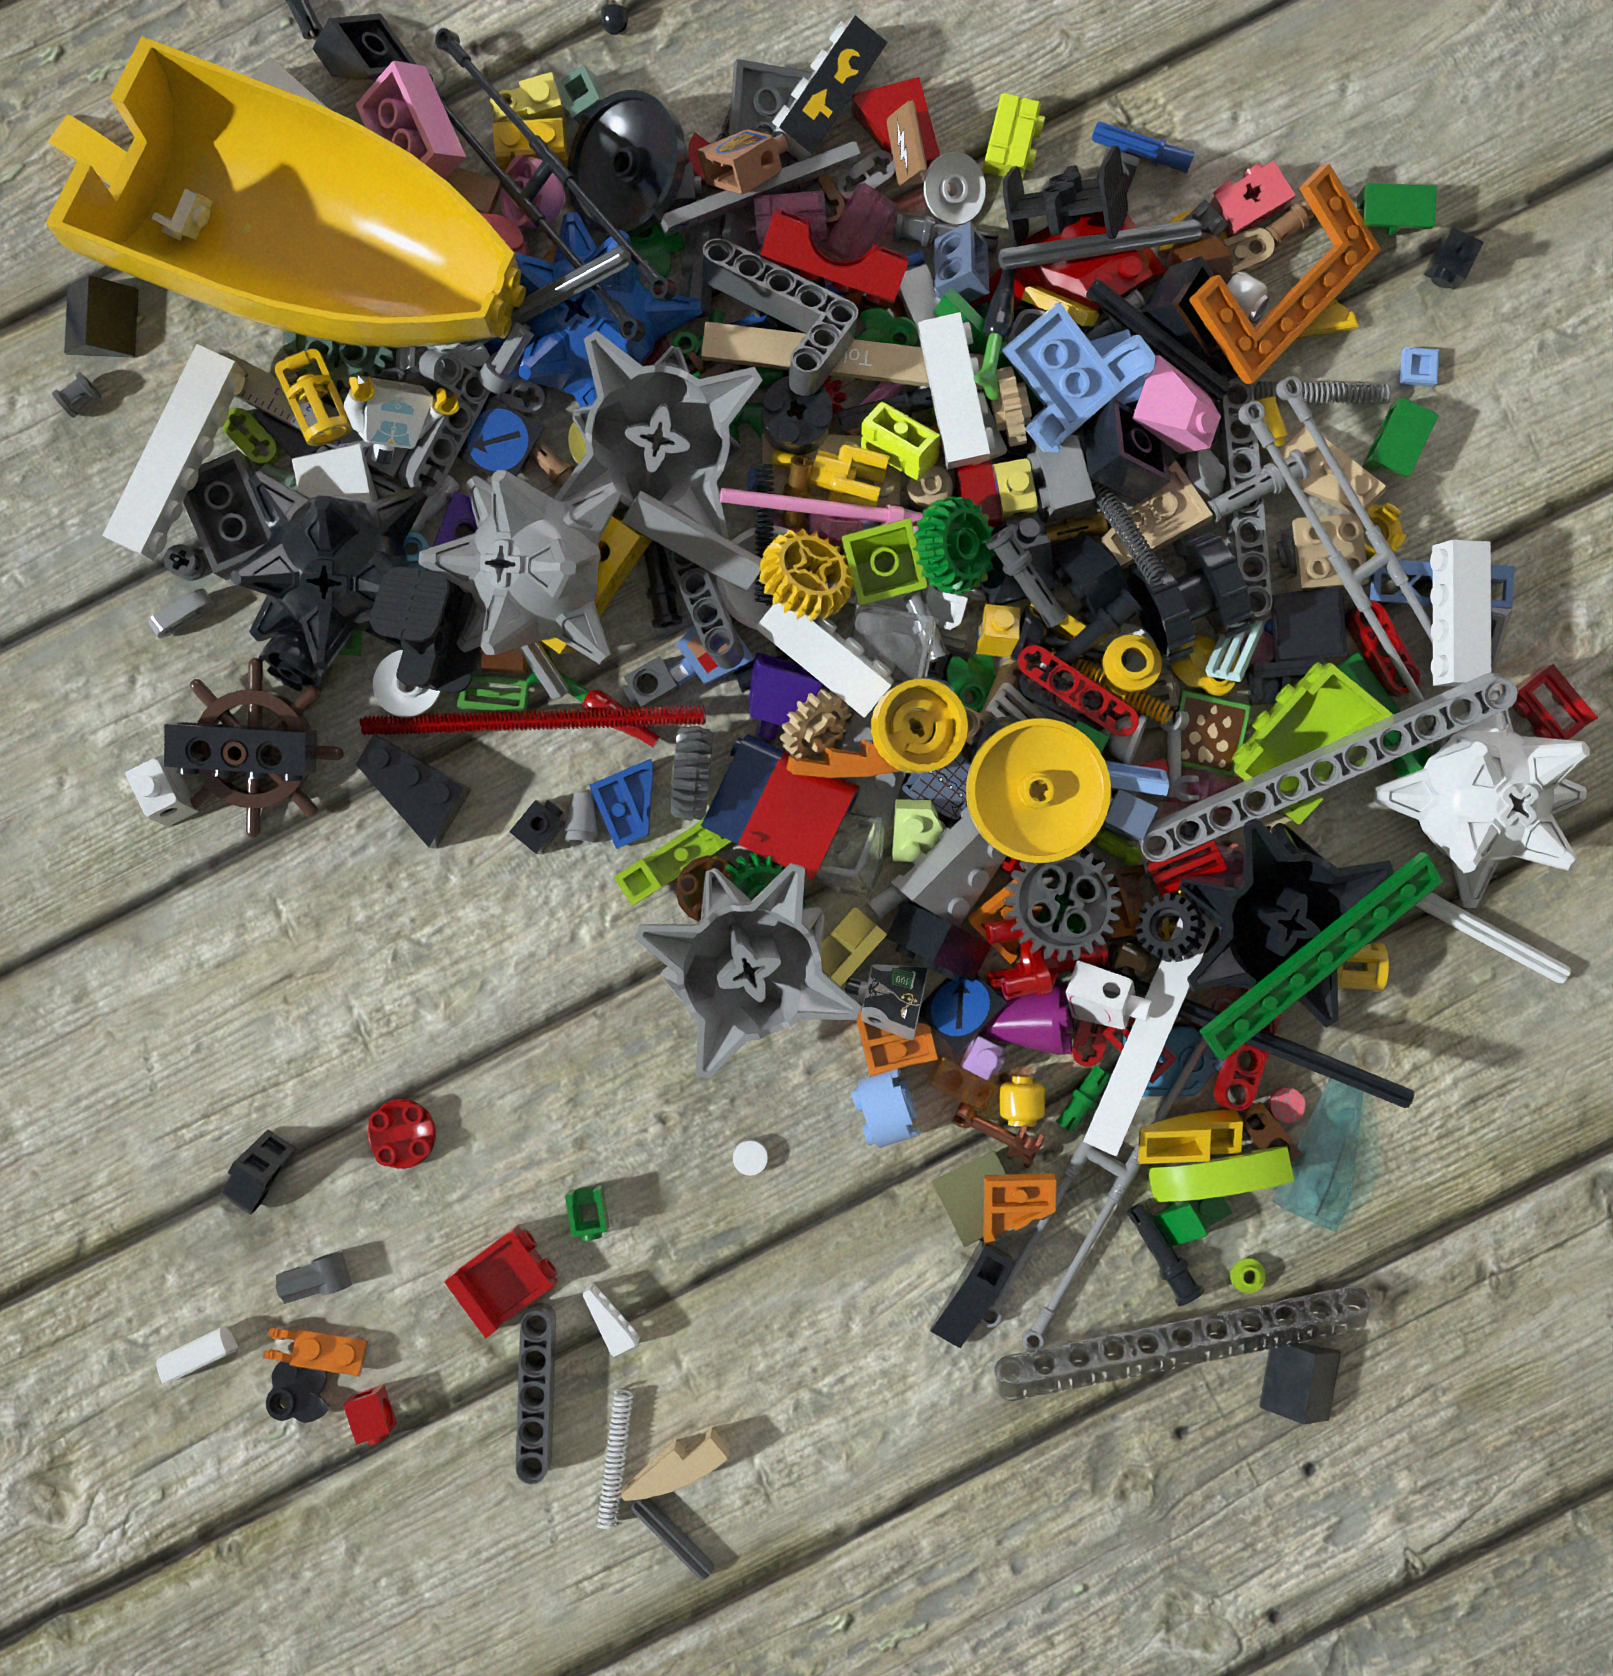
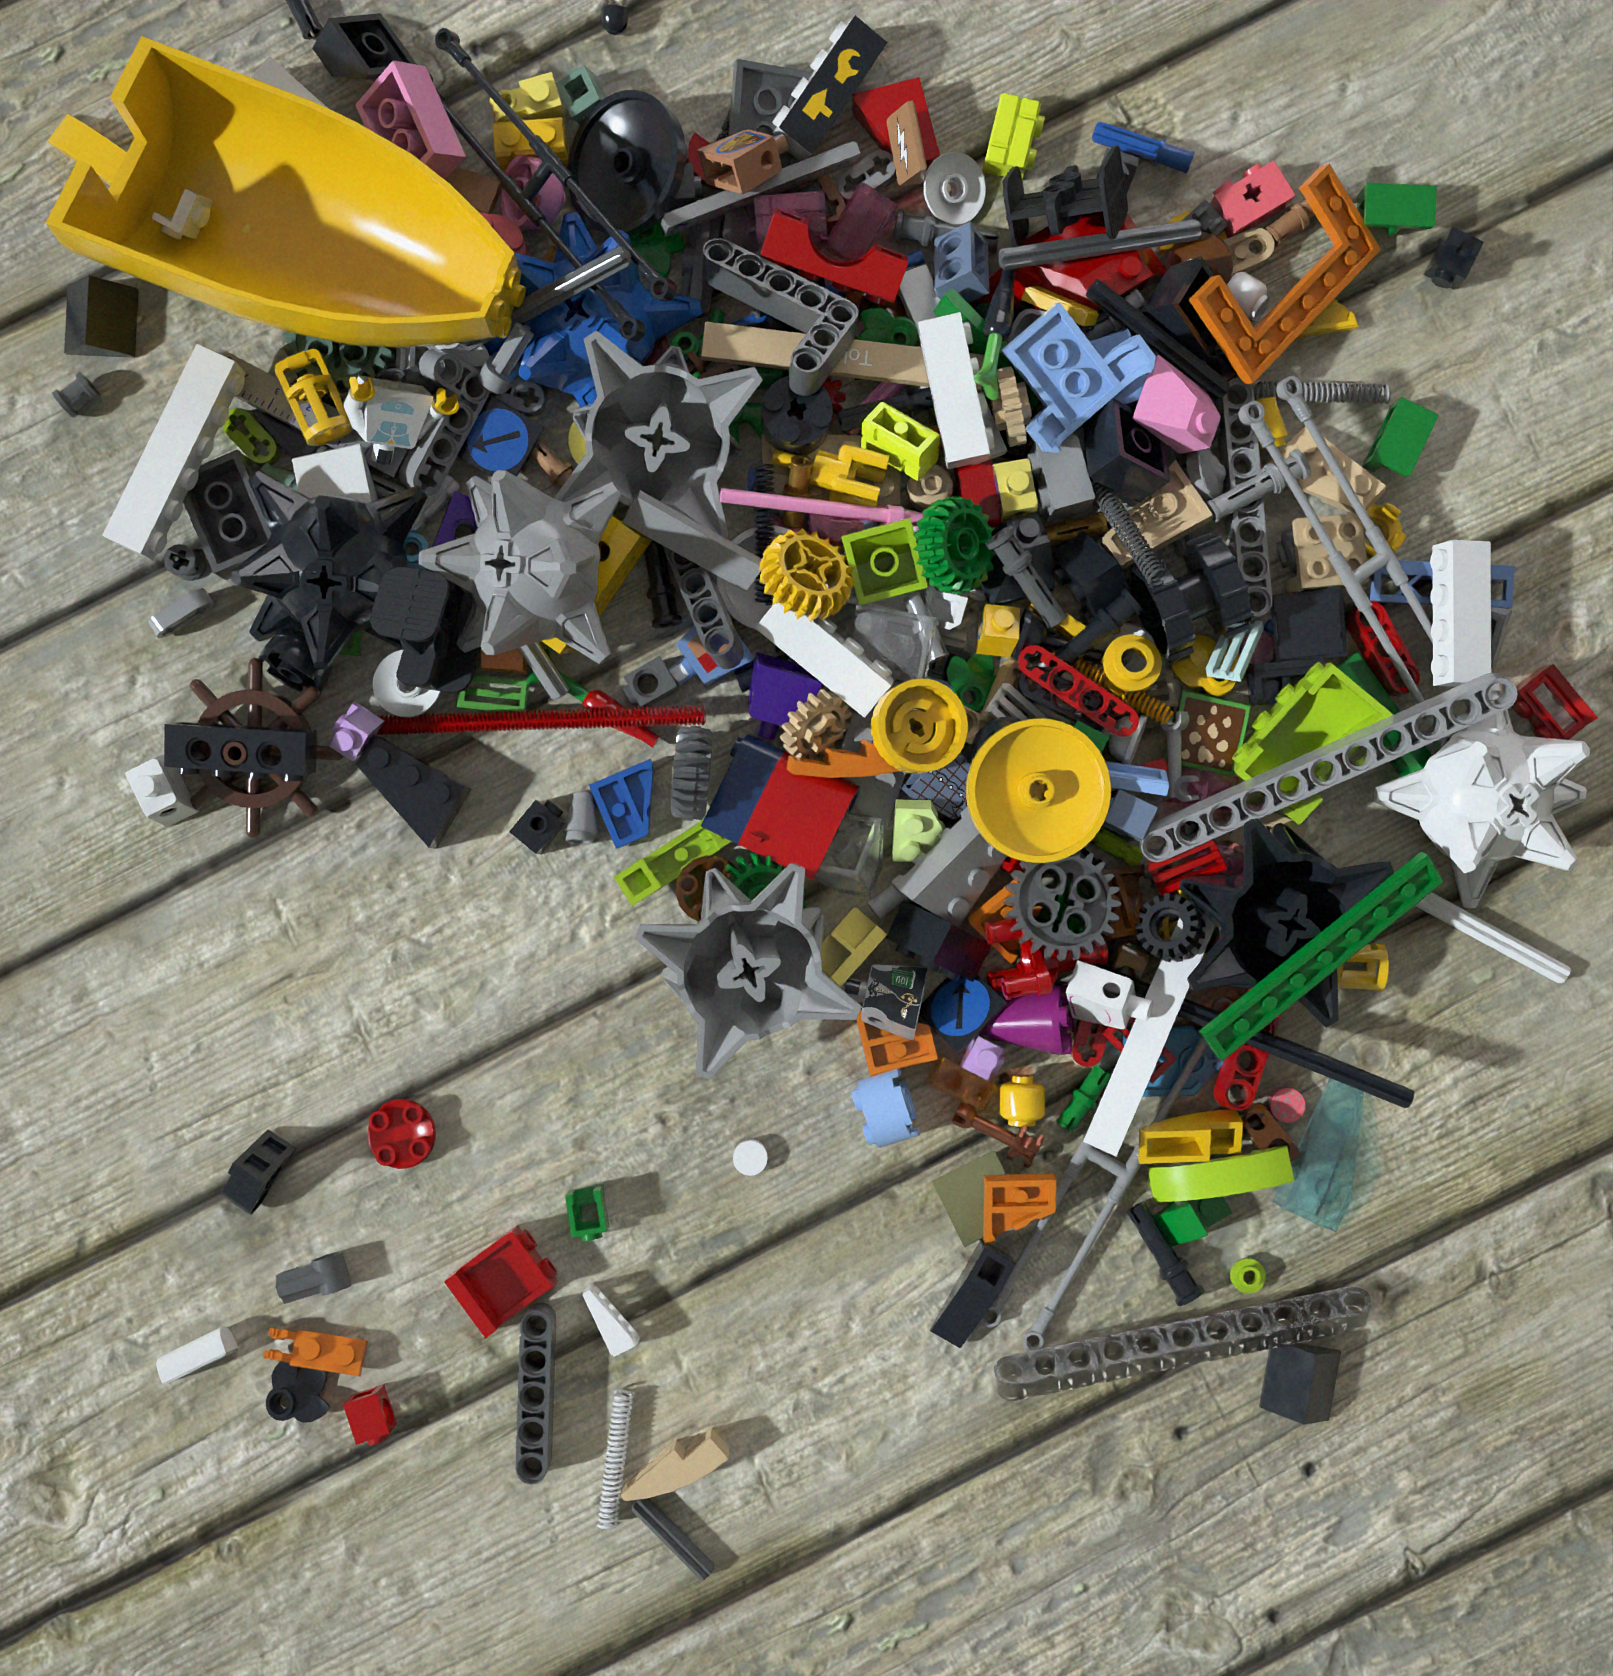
(354, 731): none -> lavender brick
(1419, 367): light blue tile -> none

